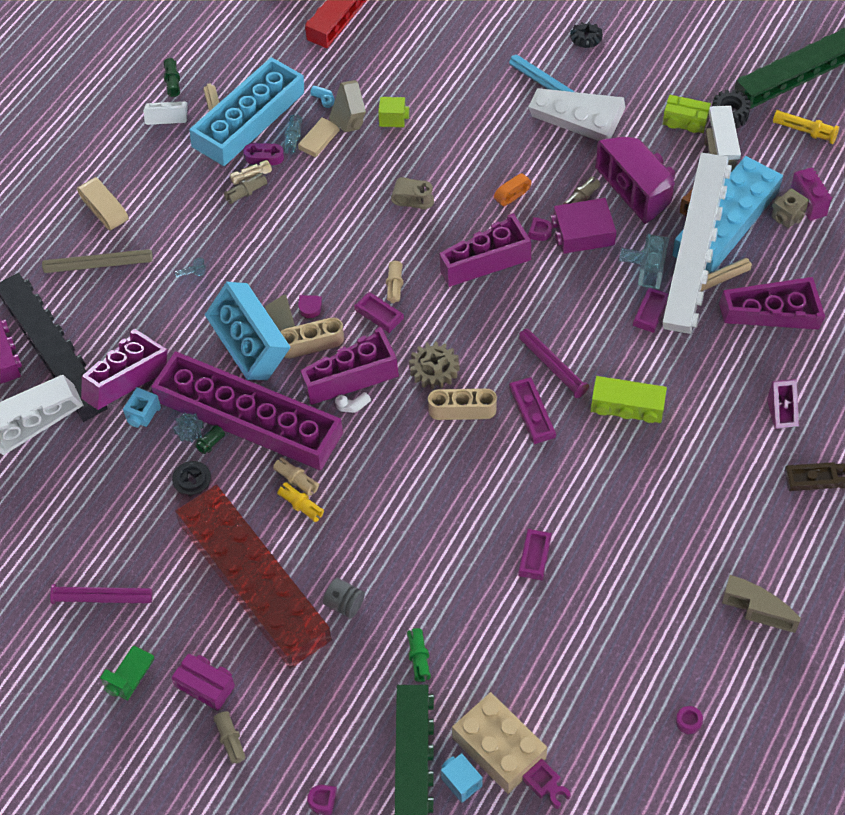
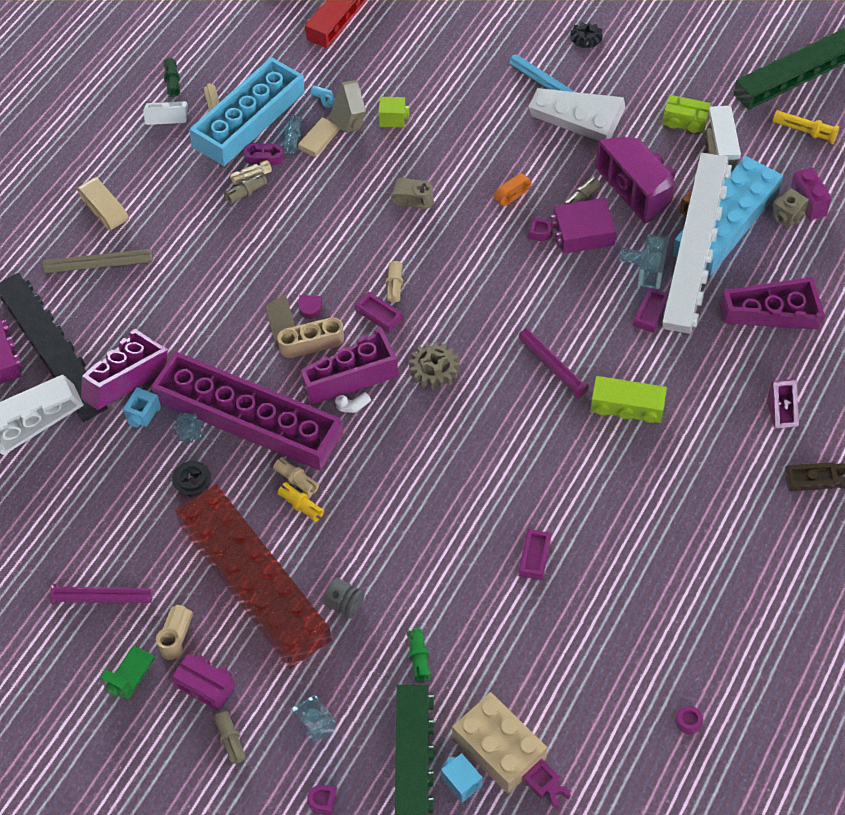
(174, 631): none -> tan piece
(198, 268): clear light blue hand -> none
(205, 443): dark green pin -> none
(247, 331): medium azure brick -> none
(315, 718): none -> clear light blue slope
(452, 398): tan beam -> none
(487, 252): magenta wedge -> none
(532, 410): magenta tile -> none
(727, 273): tan axle -> none
(737, 102): black tyre -> none
(760, 604): dark tan slope -> none

